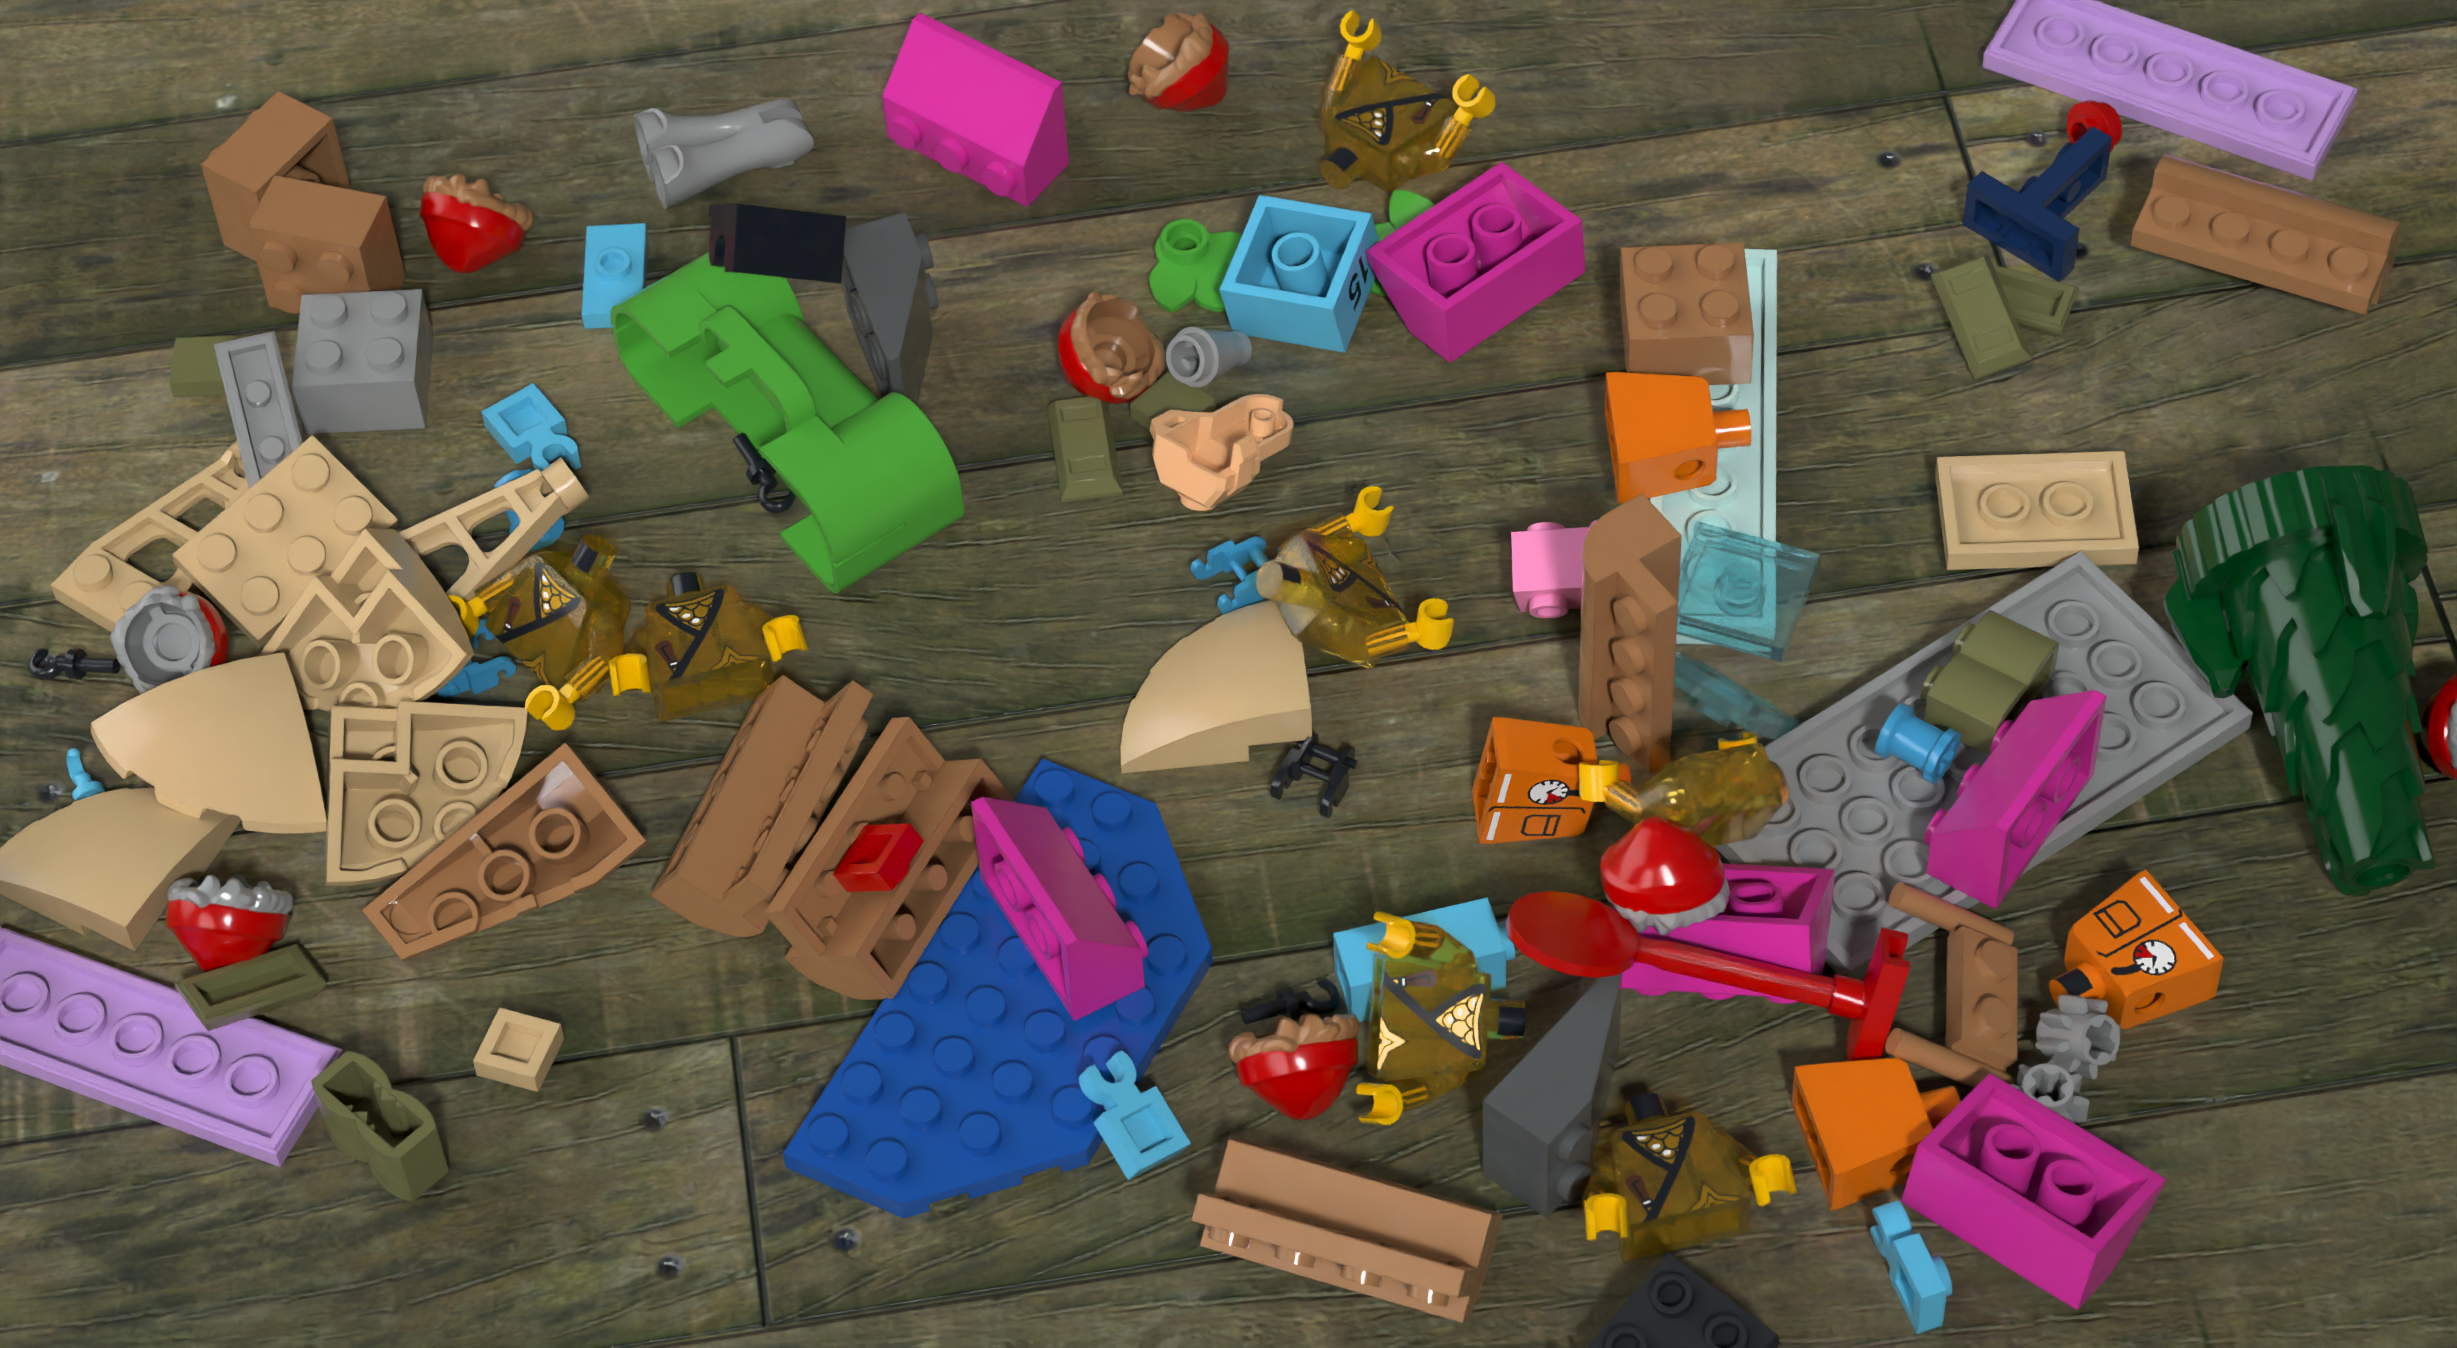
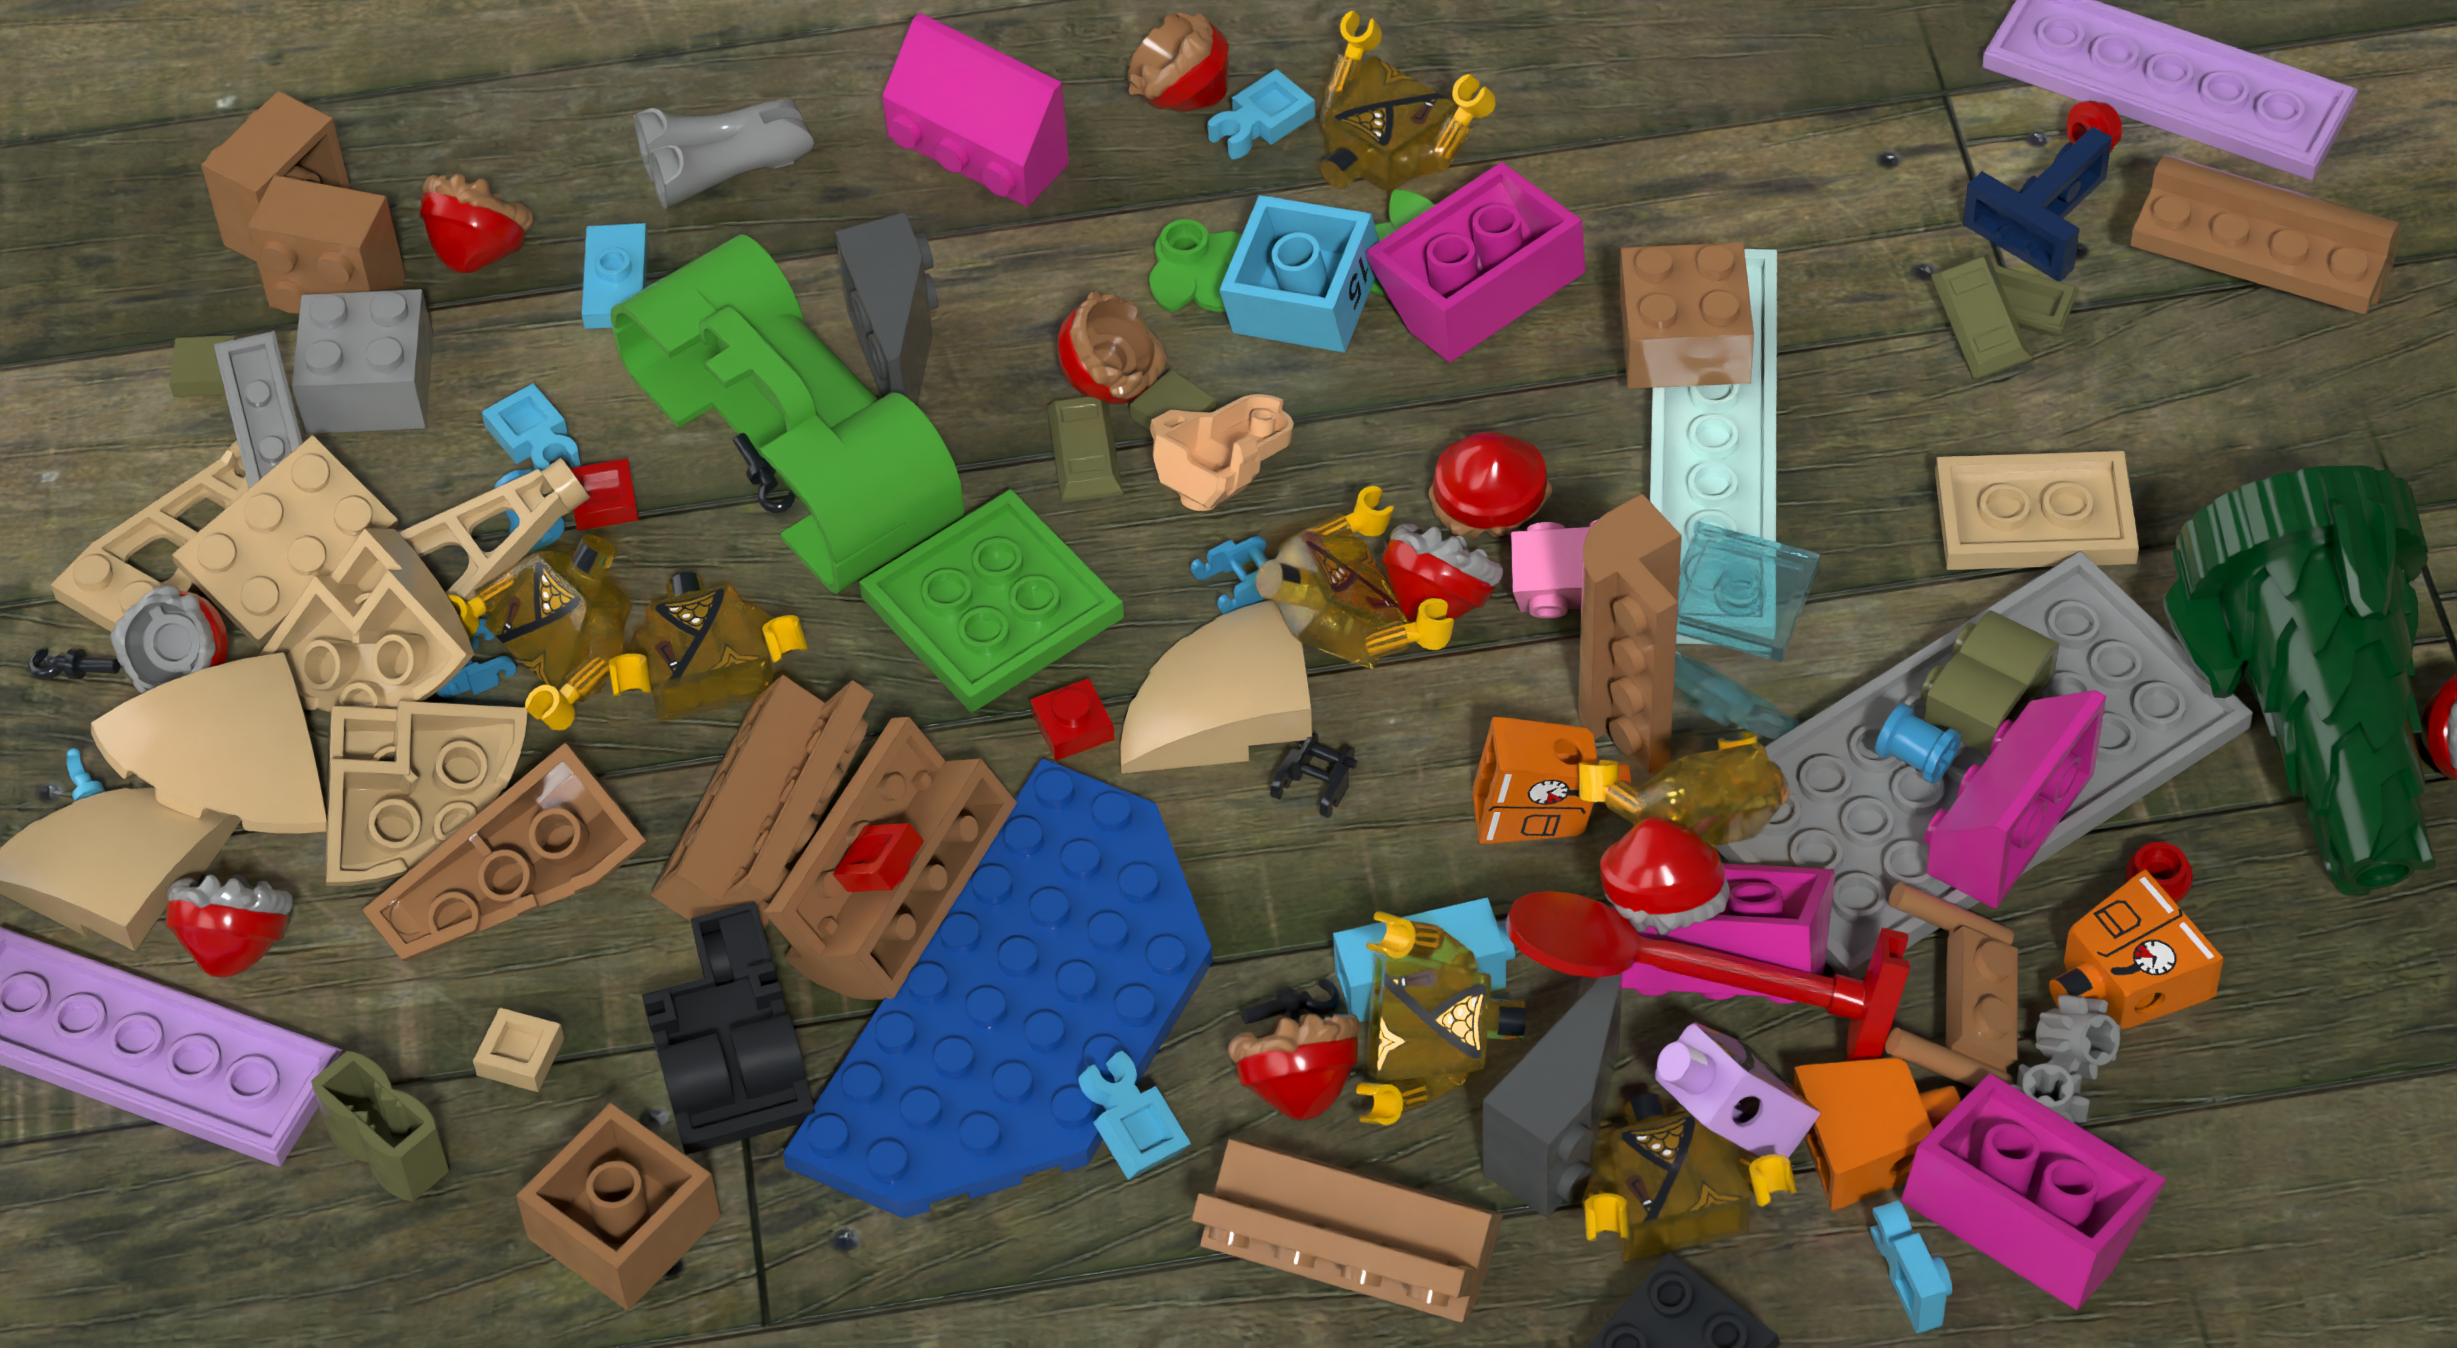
(251, 987): olive tile -> none
(610, 495): none -> red plate
(619, 1206): none -> medium nougat brick
(729, 1039): none -> black plate
(777, 242): black hinge -> none
(991, 600): none -> bright green plate
(1057, 905): dark pink slope -> none
(1072, 719): none -> red plate
(1205, 354): light grey cone -> none
(1263, 109): none -> medium azure plate
(1428, 568): none -> red hair
(1489, 485): none -> red hair
(1666, 433): orange torso -> none
(1715, 1072): none -> lavender torso
(2166, 861): none -> red plate

